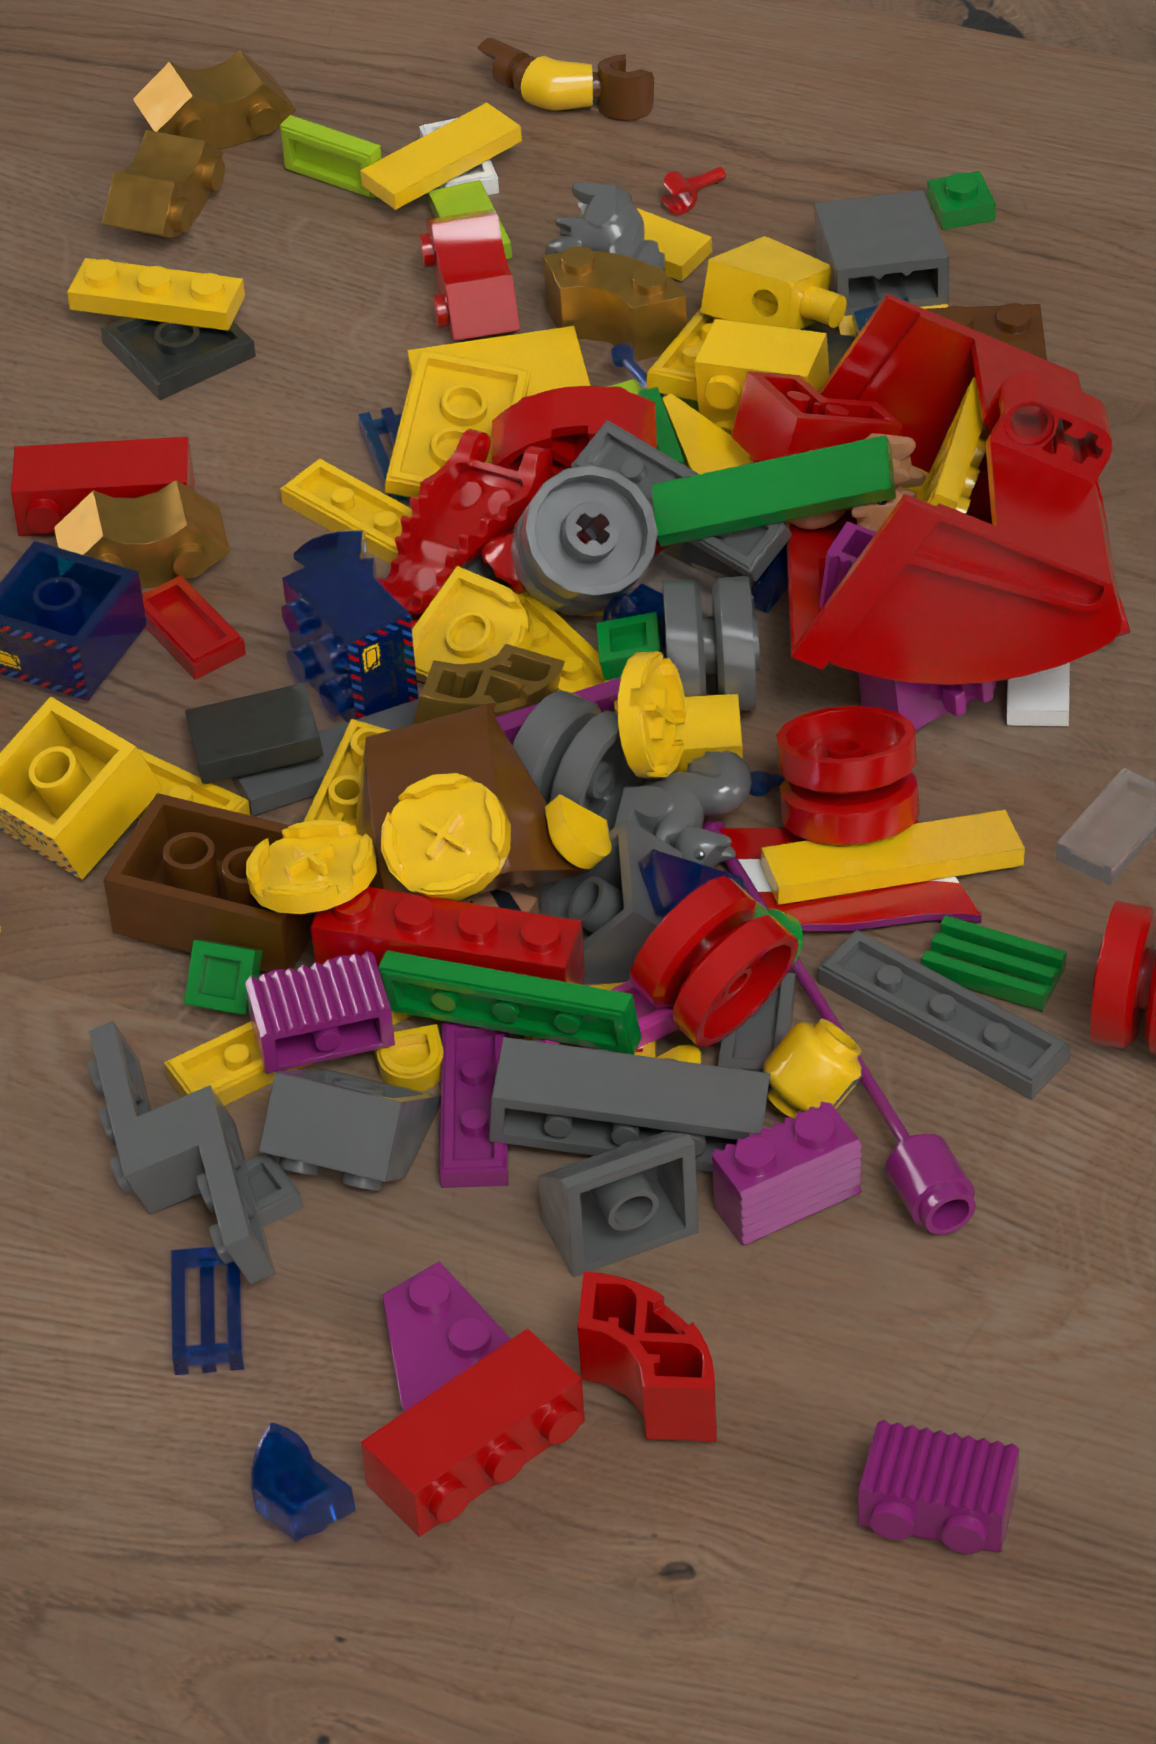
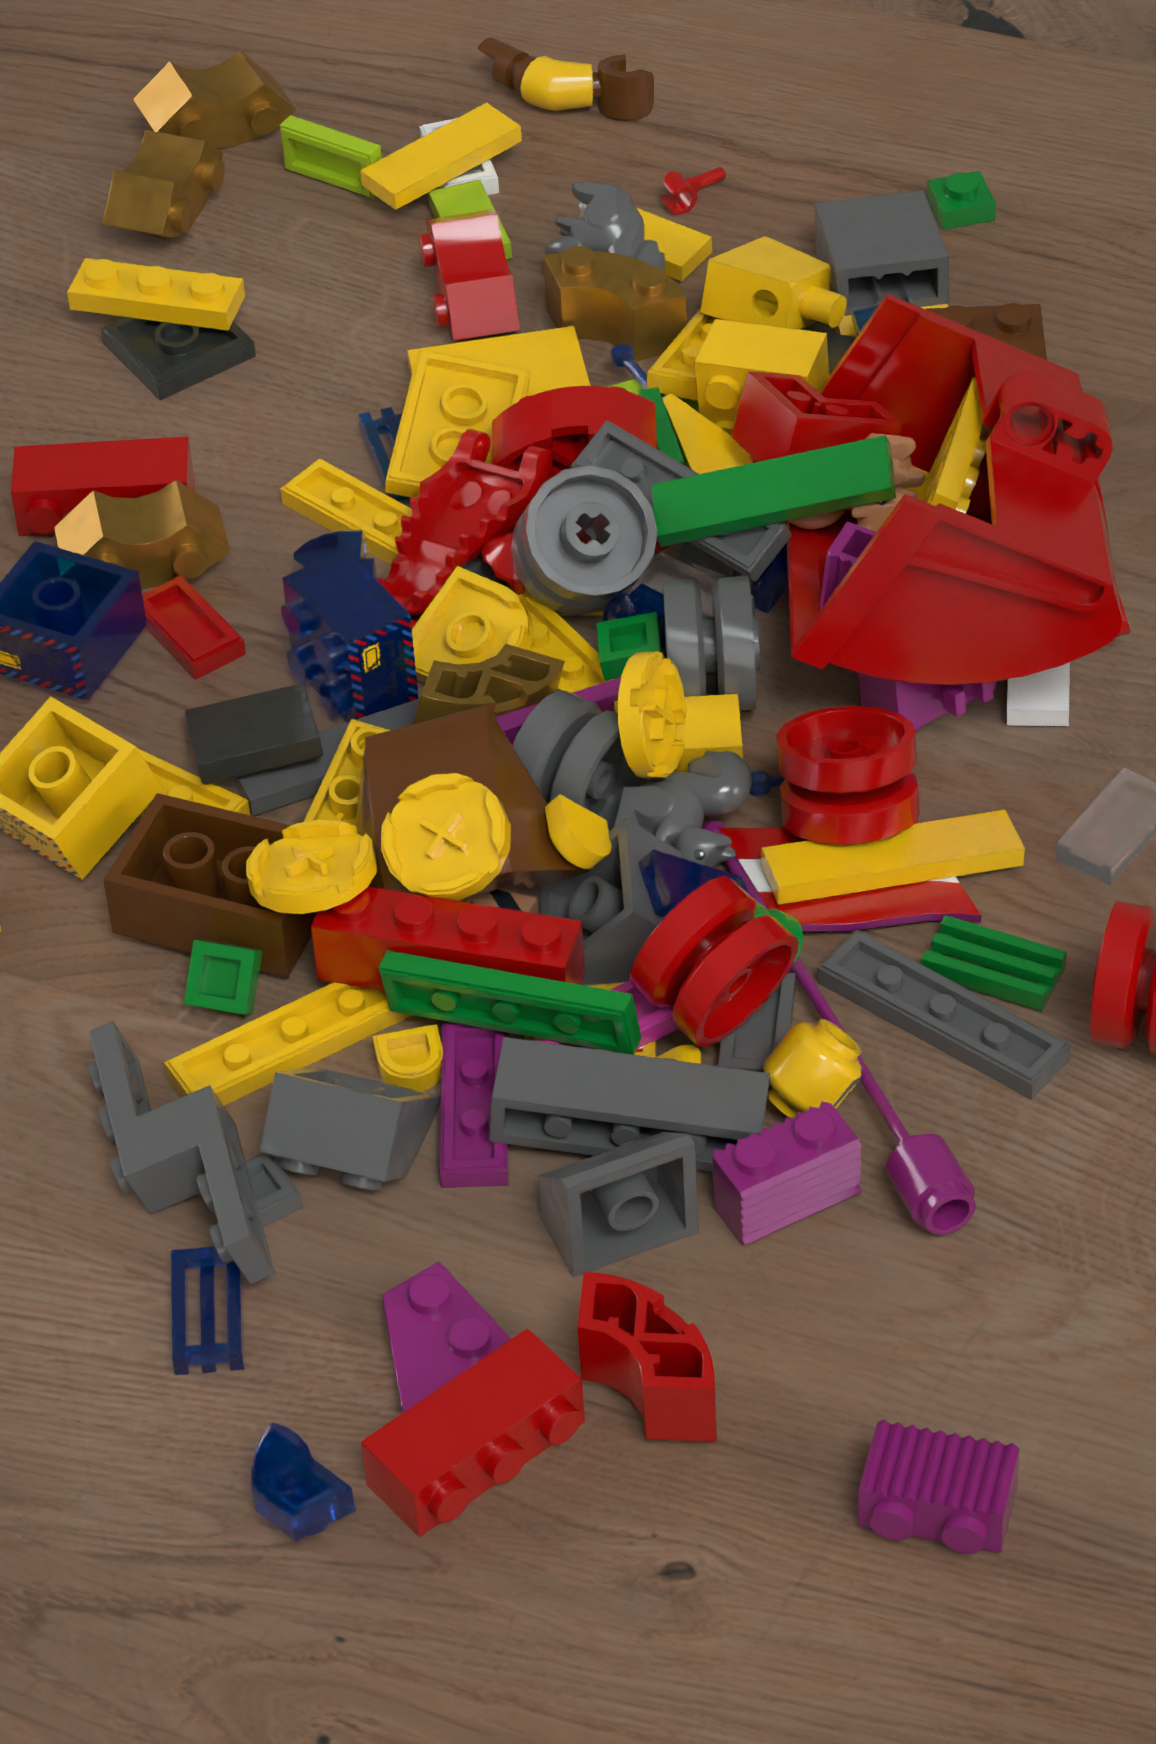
(319, 1012): magenta brick -> none

